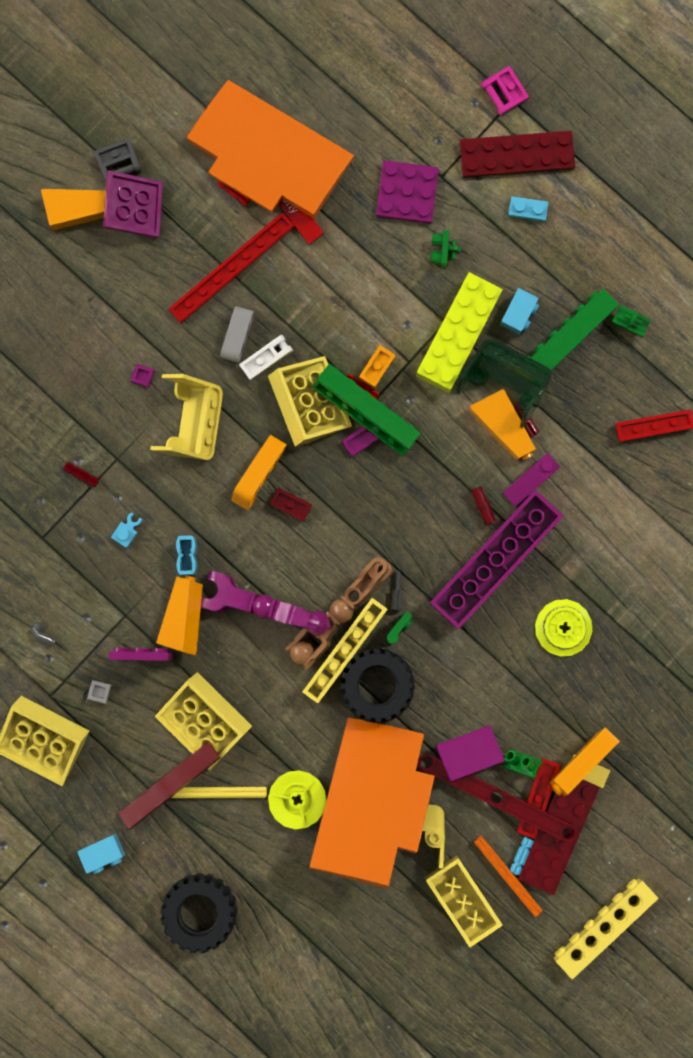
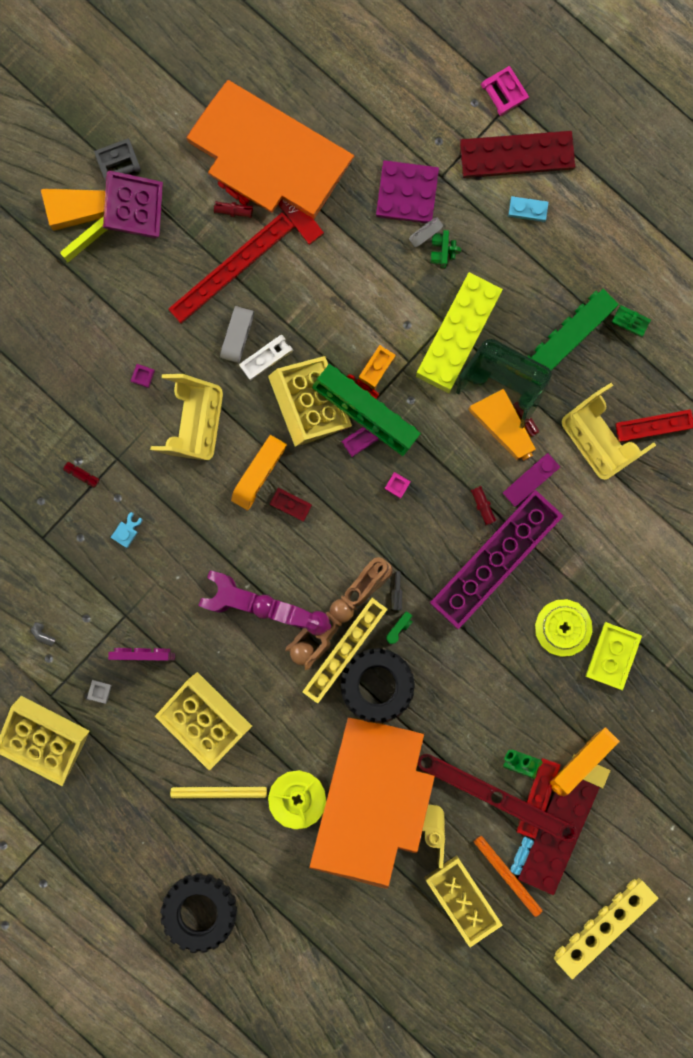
(83, 240): none -> neon yellow tile
(101, 853): medium azure brick -> none
(169, 785): dark red tile -> none
(182, 616): light orange slope -> none
(187, 550): medium azure brick -> none
(233, 209): none -> dark red pin
(397, 485): none -> dark pink plate
(426, 232): none -> light grey beam
(470, 753): magenta tile -> none
(519, 311): medium azure brick -> none
(597, 440): none -> light yellow windscreen
(613, 656): none -> neon yellow plate

